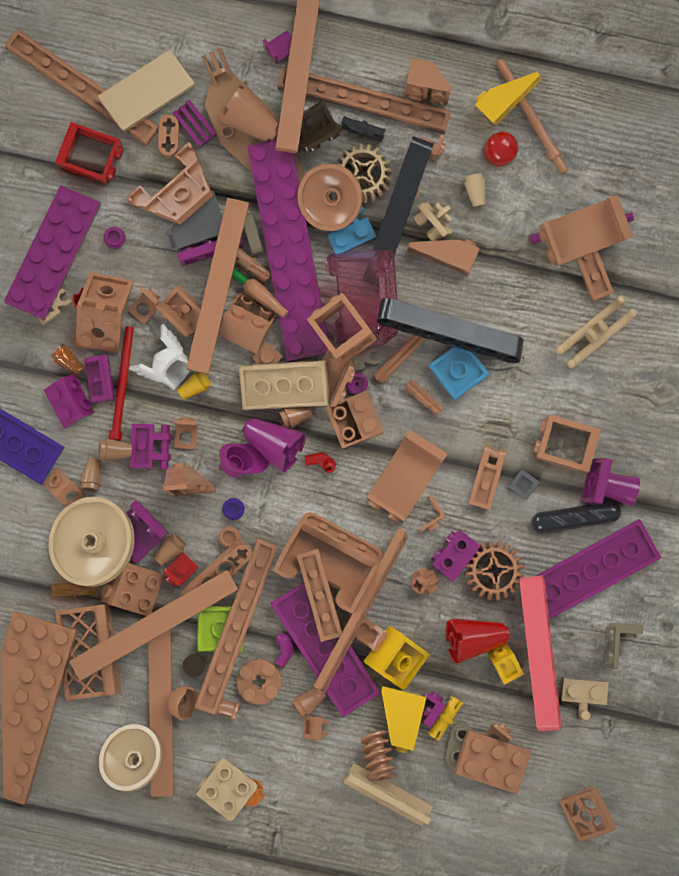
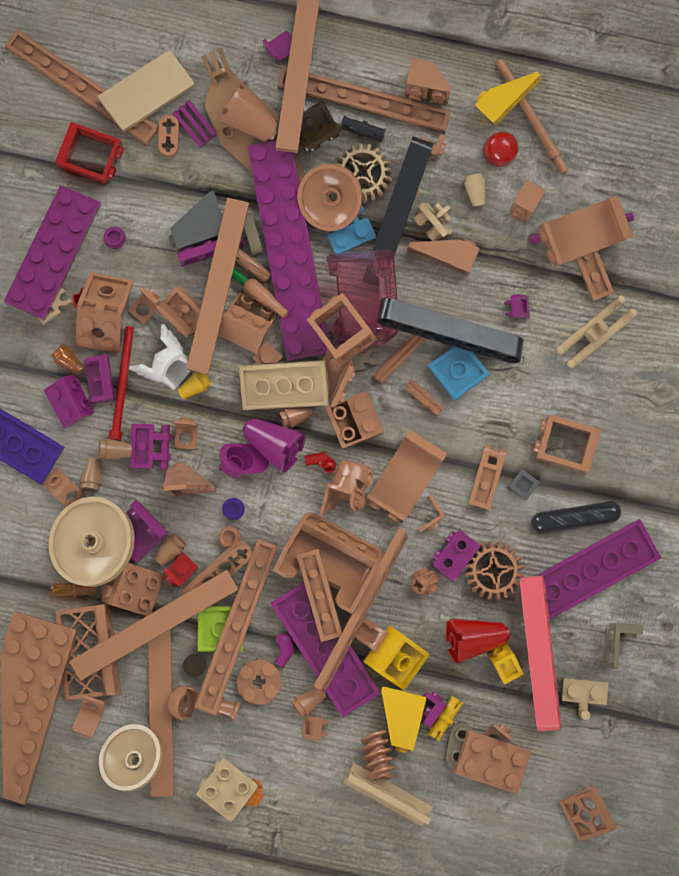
(88, 717): none -> nougat bracket
(181, 195): nougat wing -> none
(348, 485): none -> nougat helmet
(358, 384): magenta tile -> none
(520, 306): none -> magenta tile
(526, 201): none -> nougat brick
(602, 483): magenta plant -> none

